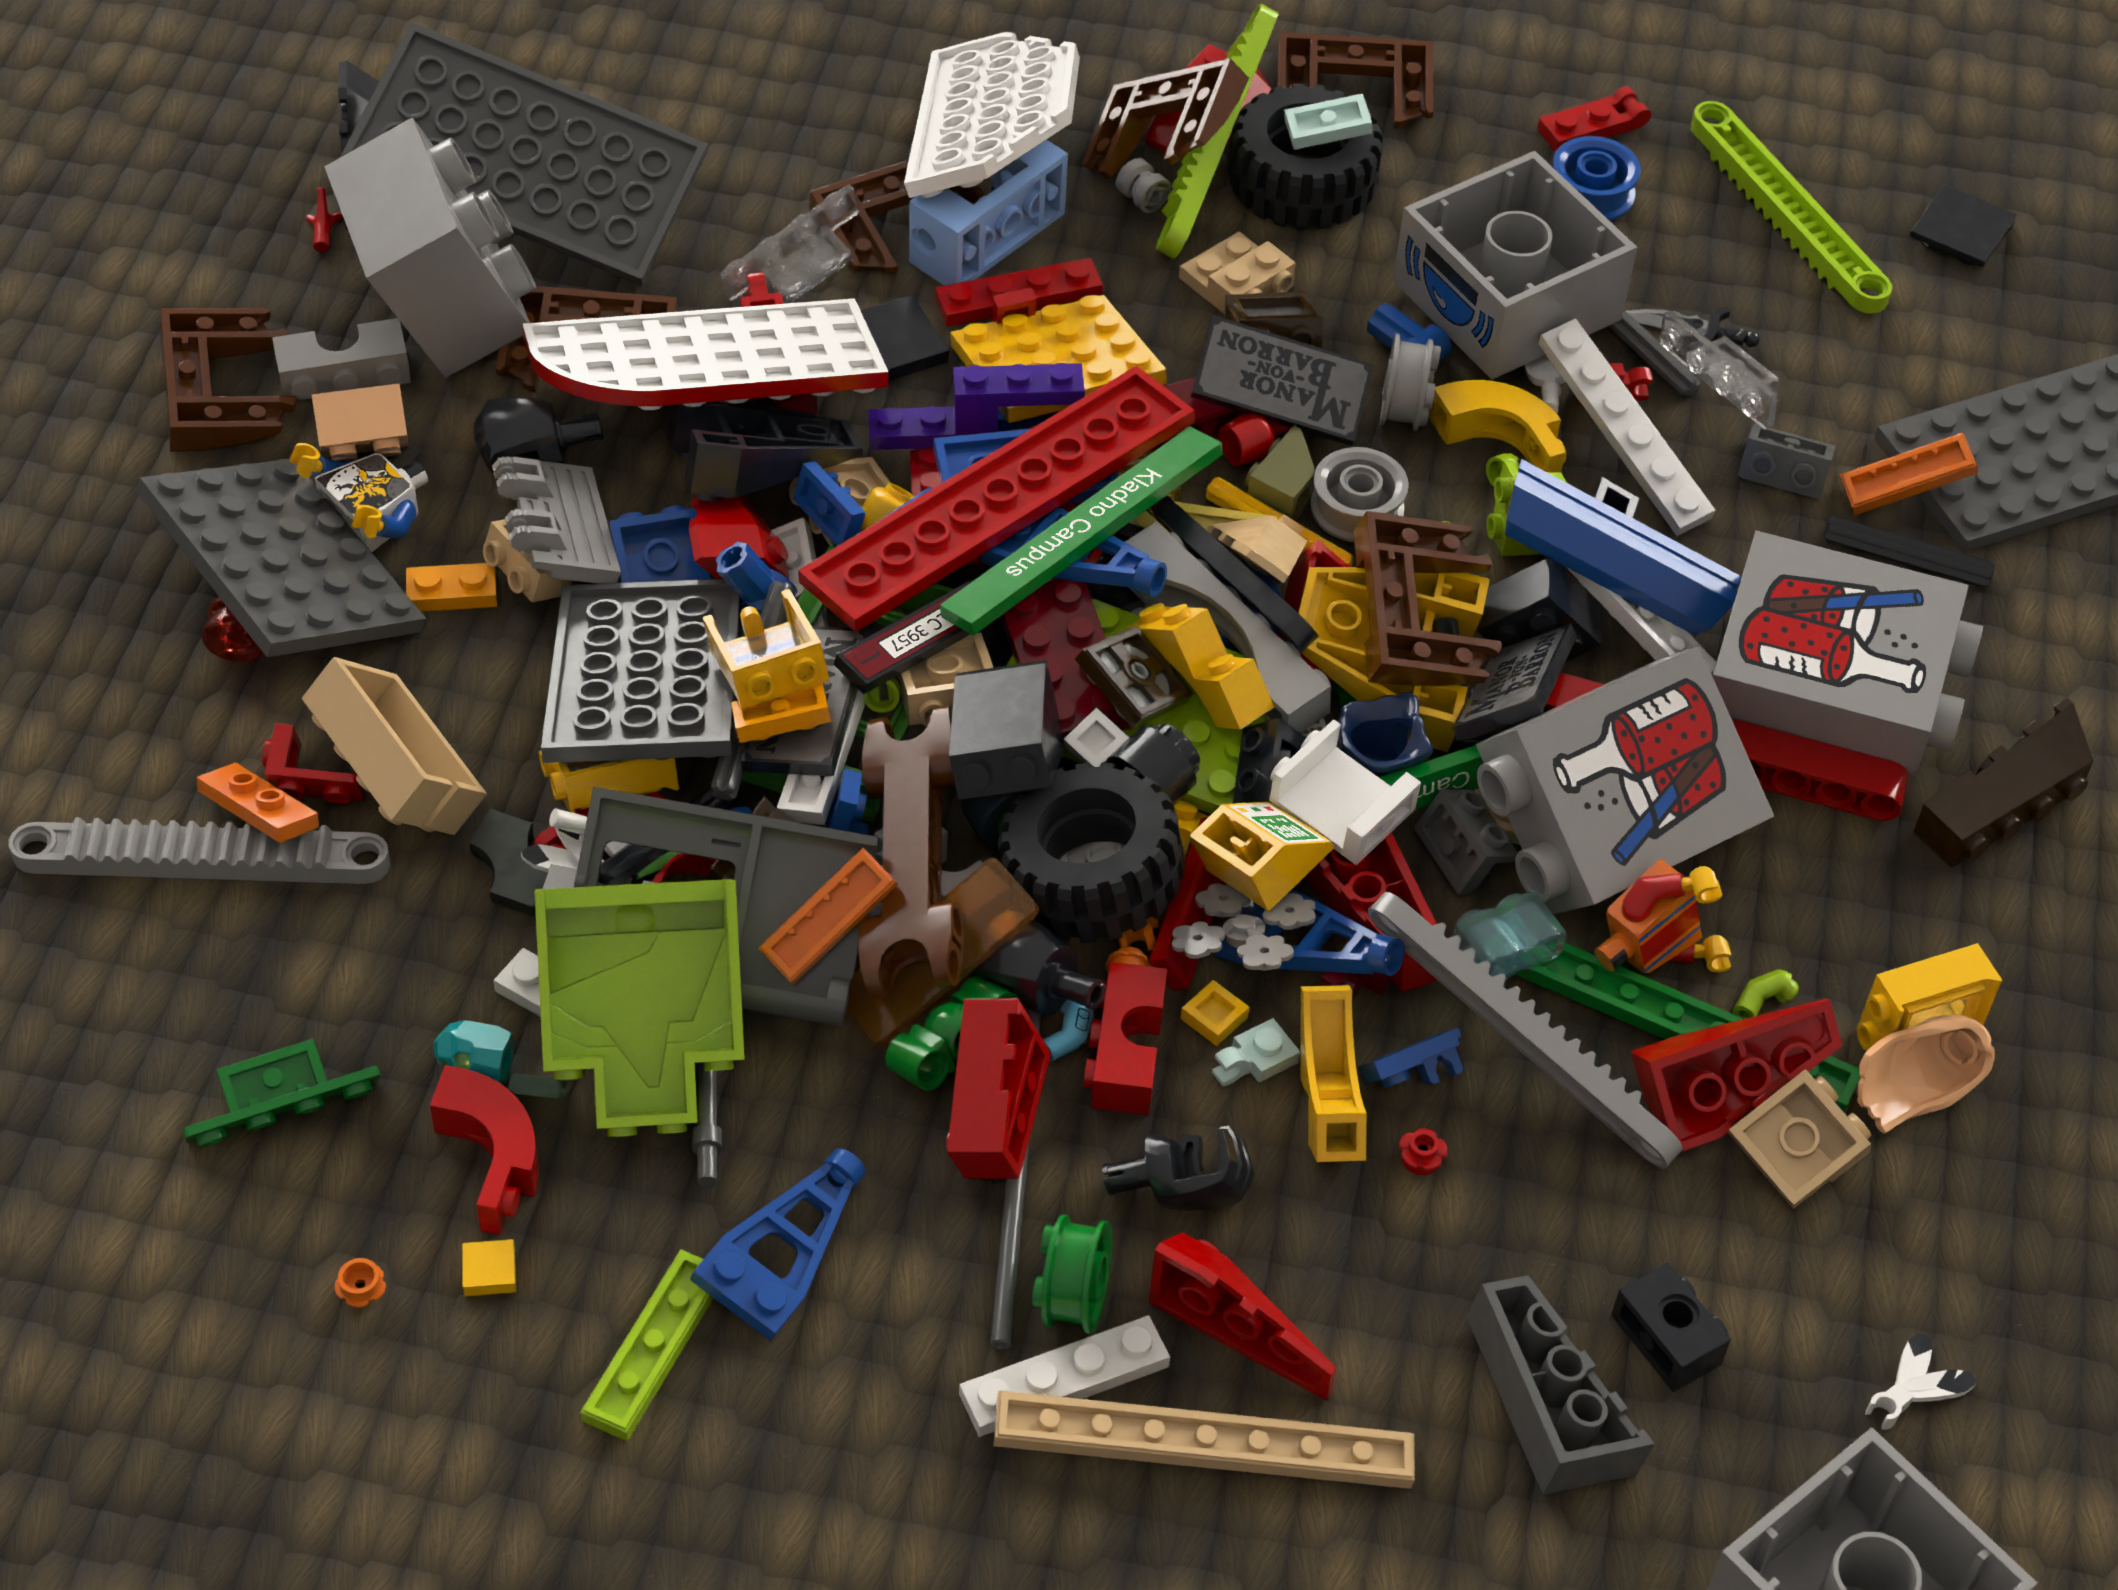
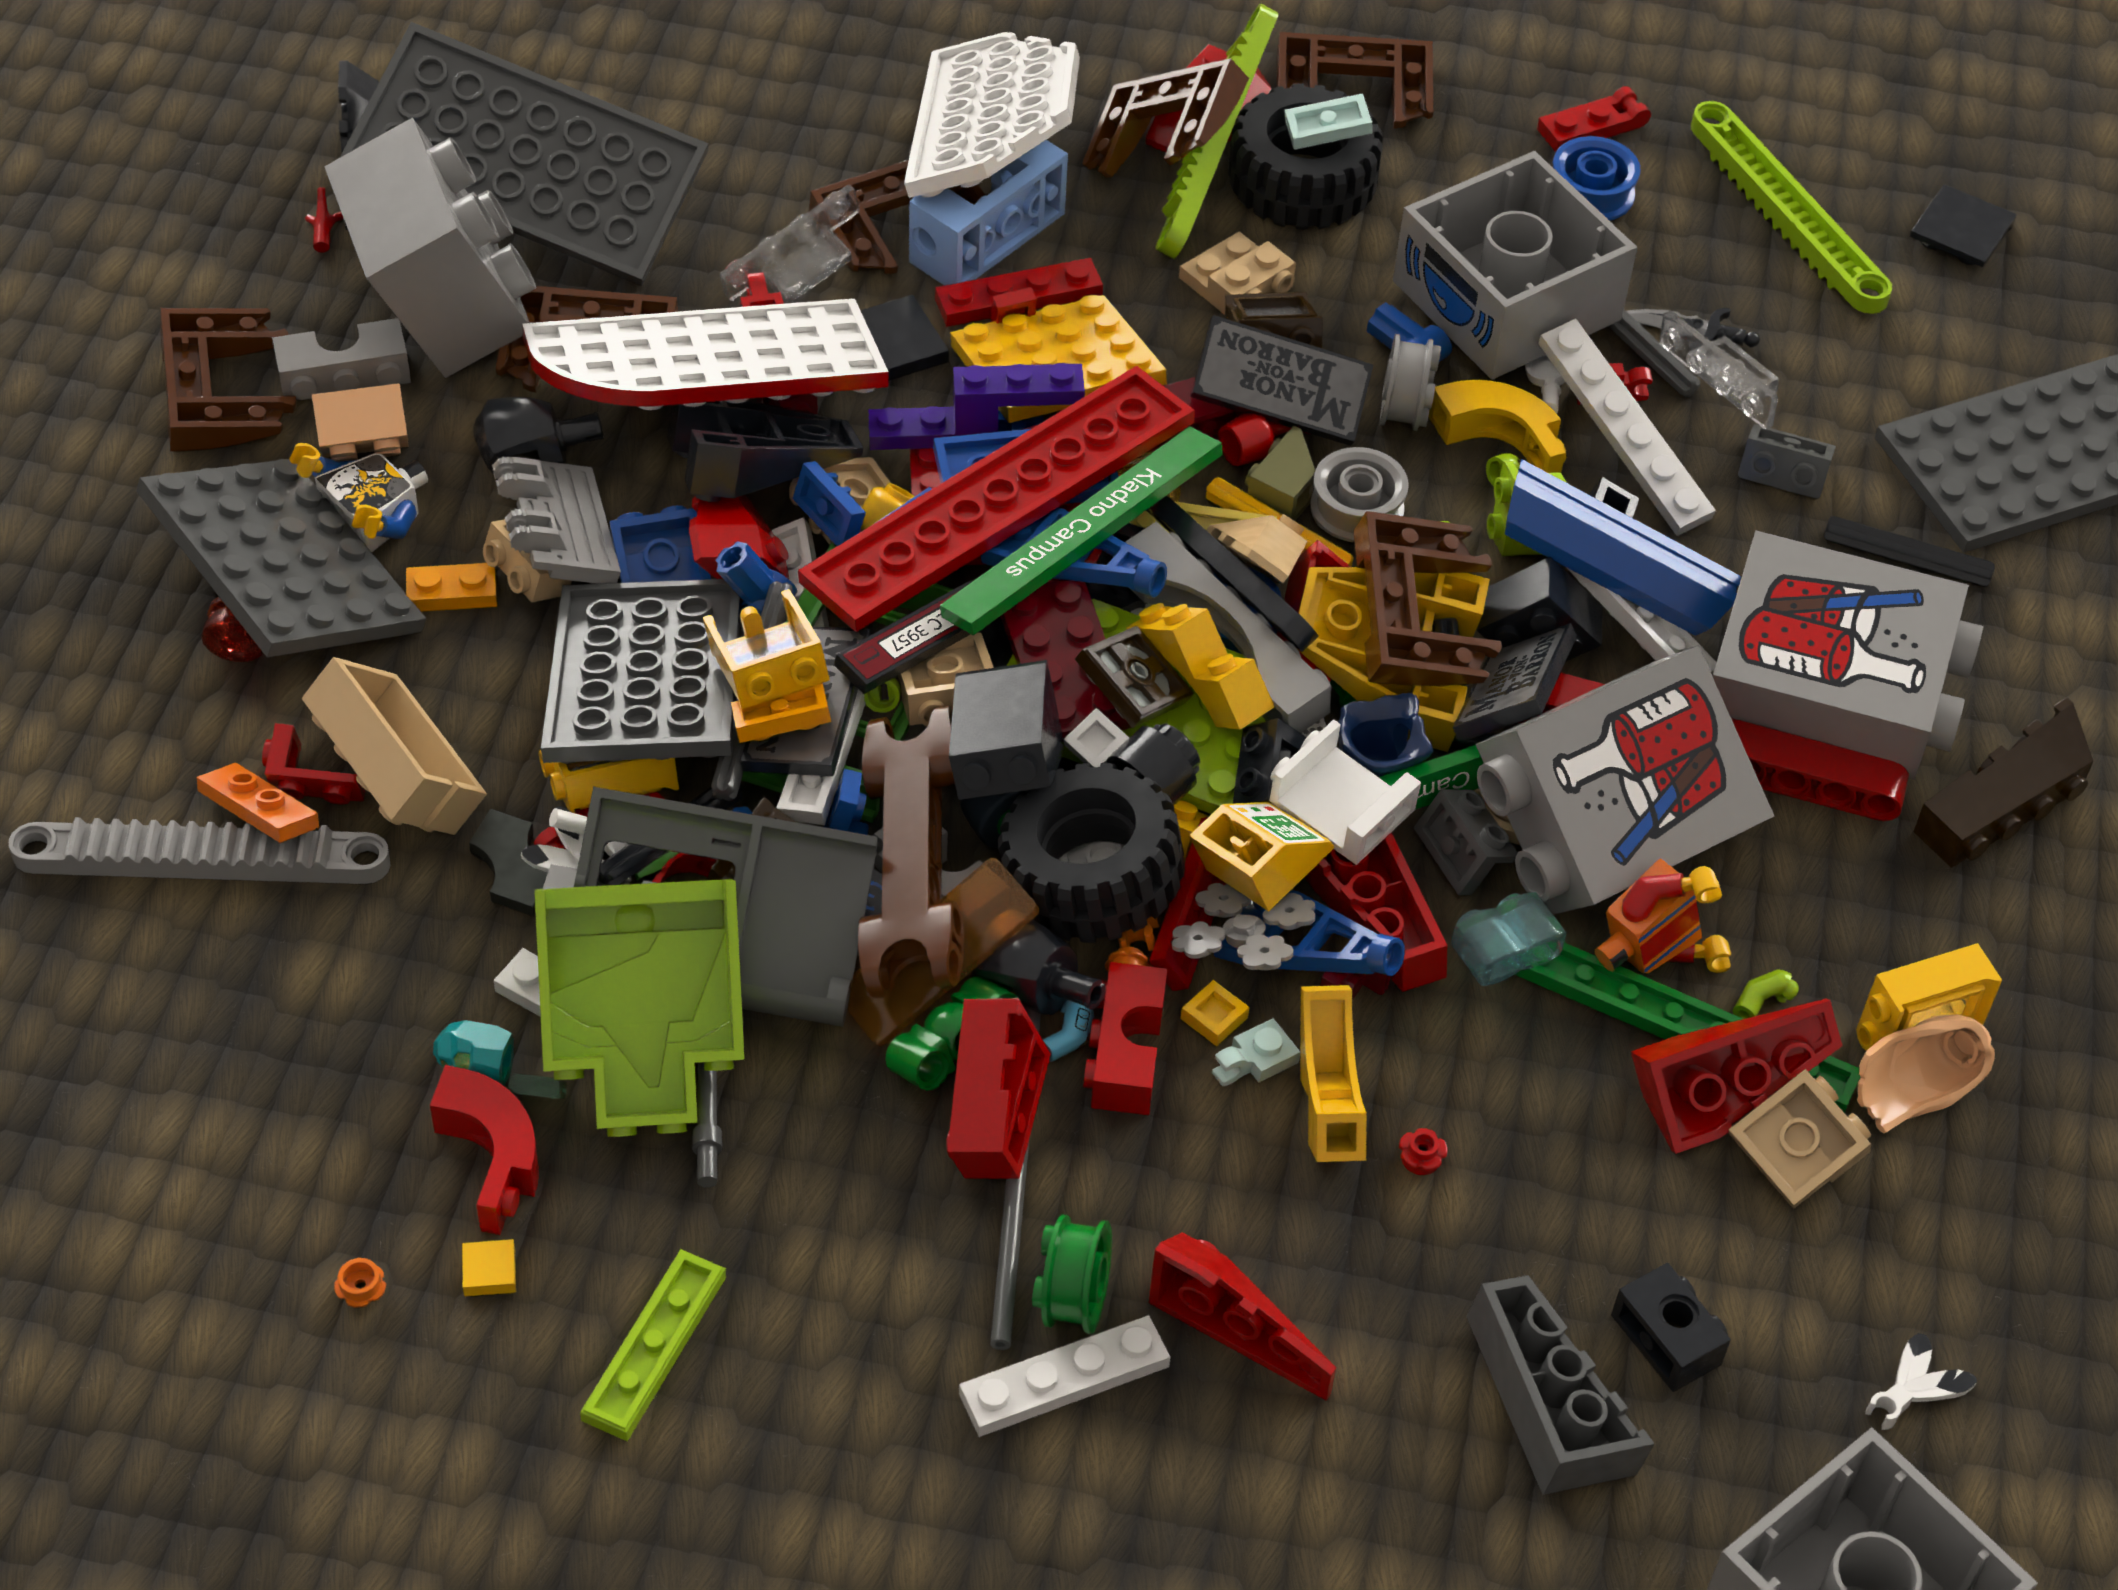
(273, 1085): green bracket -> none
(751, 1288): blue plate -> none
(828, 916): orange plate -> none
(1139, 182): light grey wheel -> none
(1178, 1174): black piece -> none
(1204, 1439): tan tile -> none
(1423, 1054): blue plate -> none
(1527, 1030): light grey gear -> none
(1909, 474): orange plate -> none

